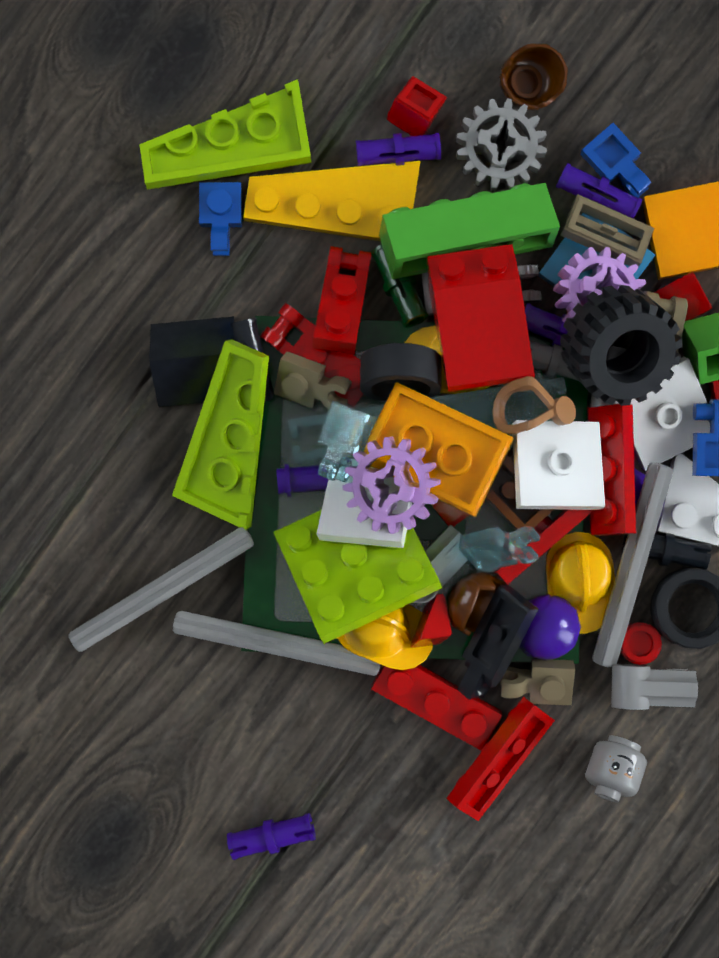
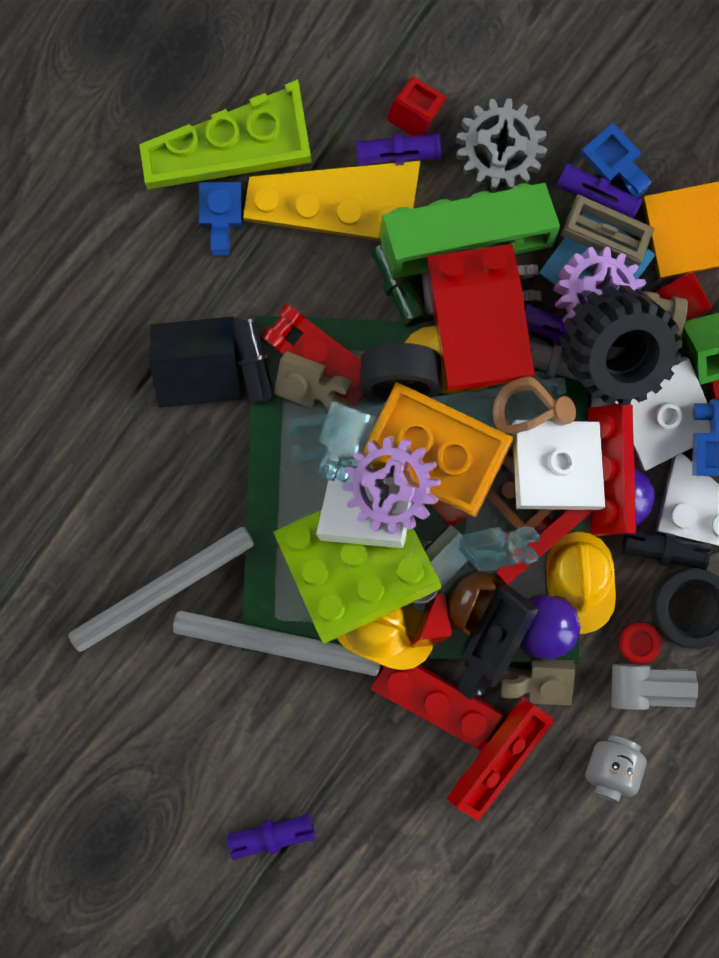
(225, 445): lime wing -> none
(300, 479): dark purple pin -> none
(341, 301): red plate -> none
(533, 76): reddish brown hair -> none
(632, 565): light grey axle -> none

